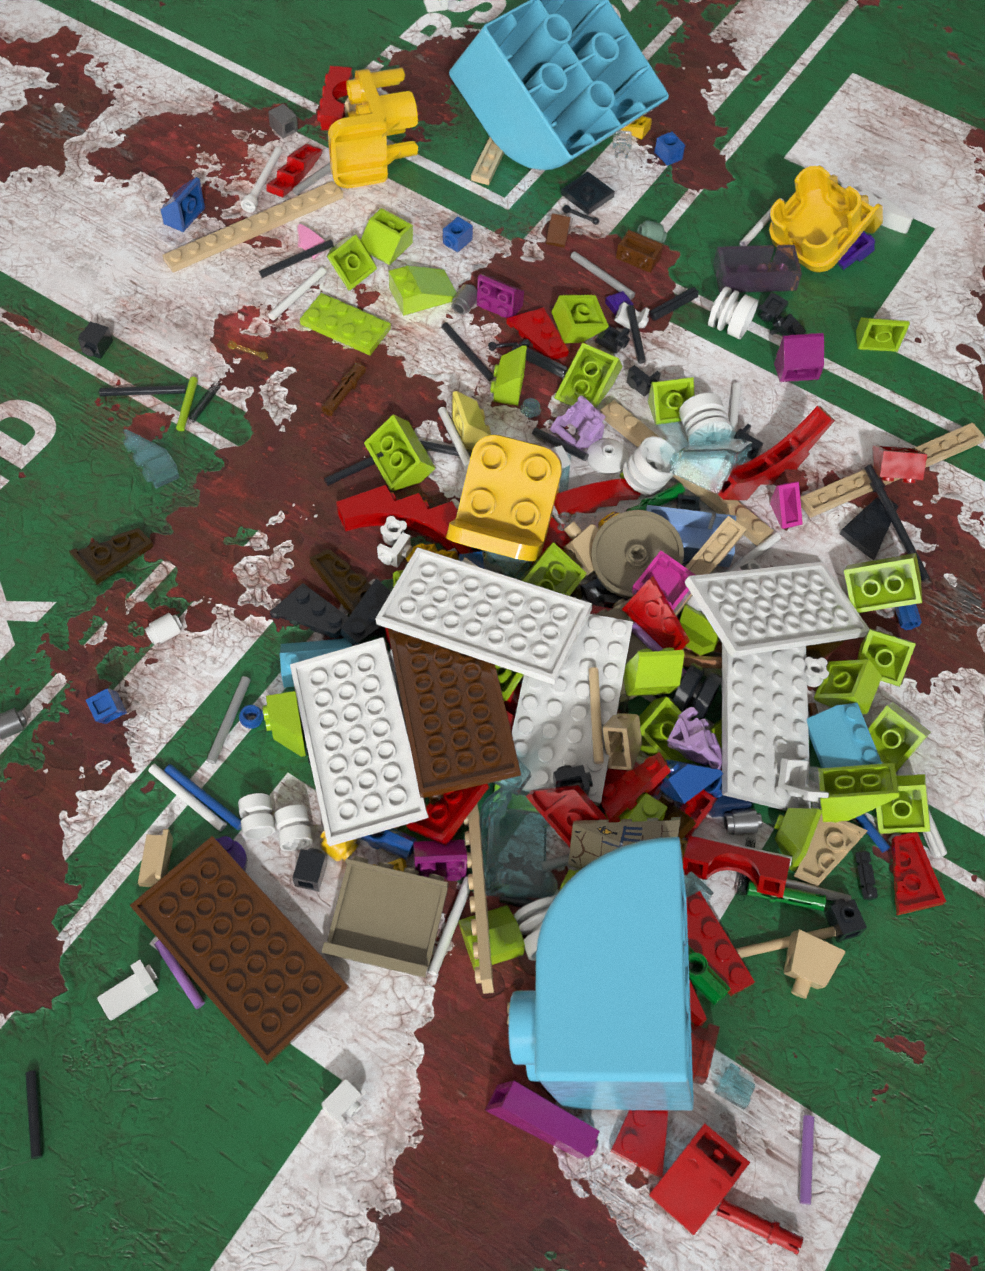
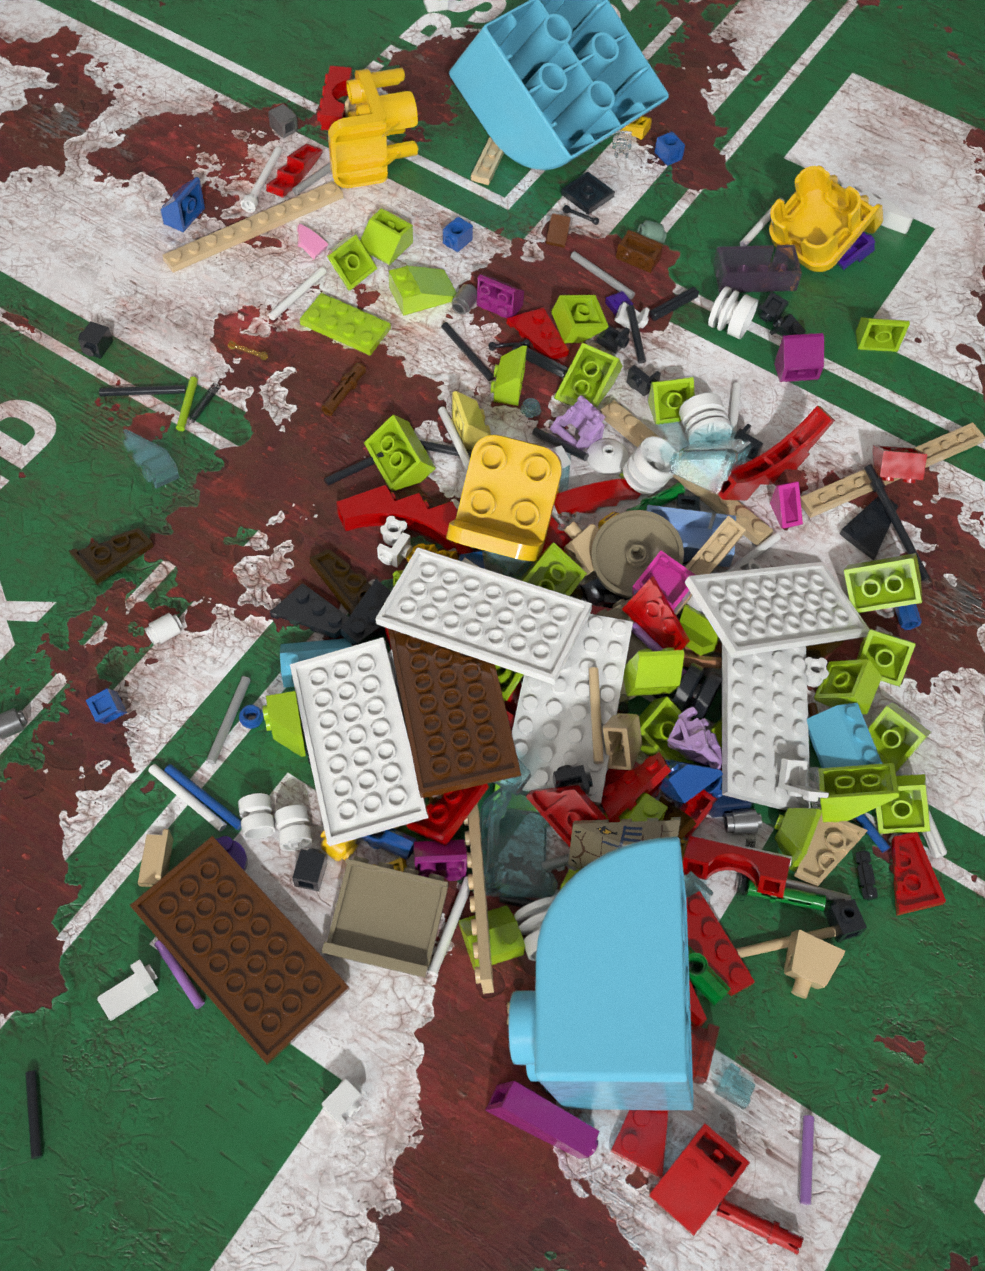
(296, 258): black bar -> none

